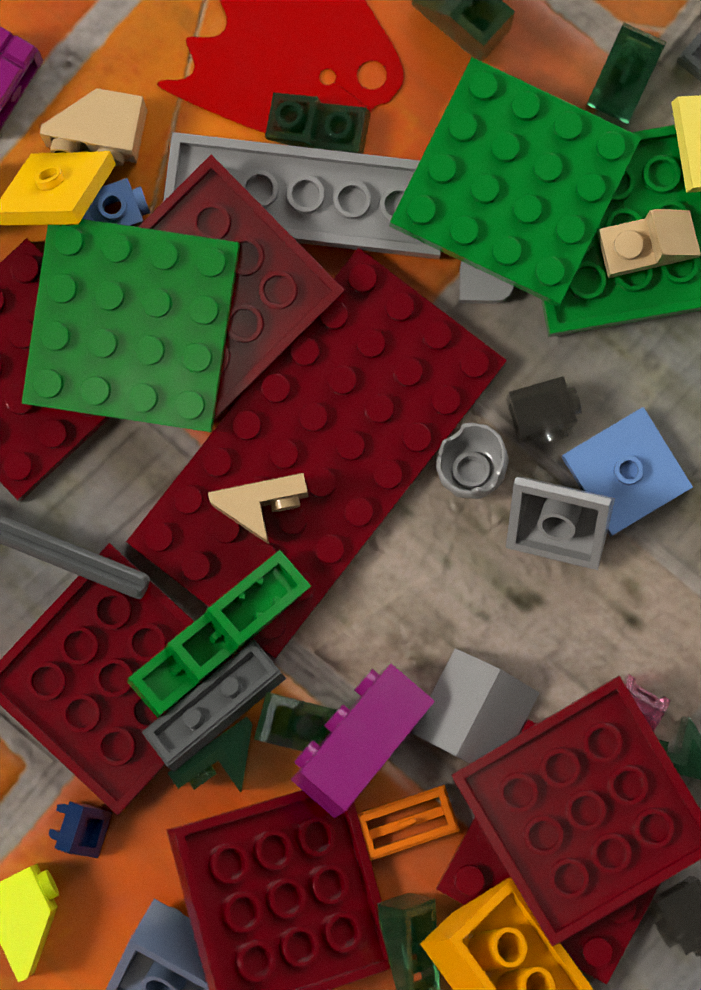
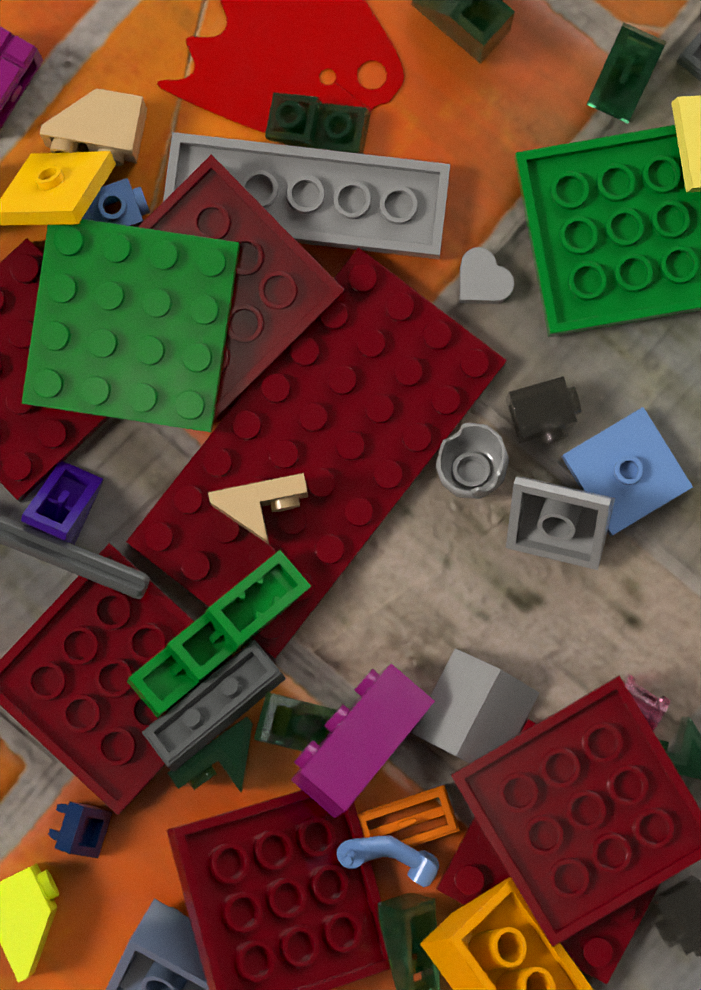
(63, 502): none -> dark purple slope
(361, 850): none -> medium blue piece
(515, 182): green plate -> none
(648, 243): tan slope -> none

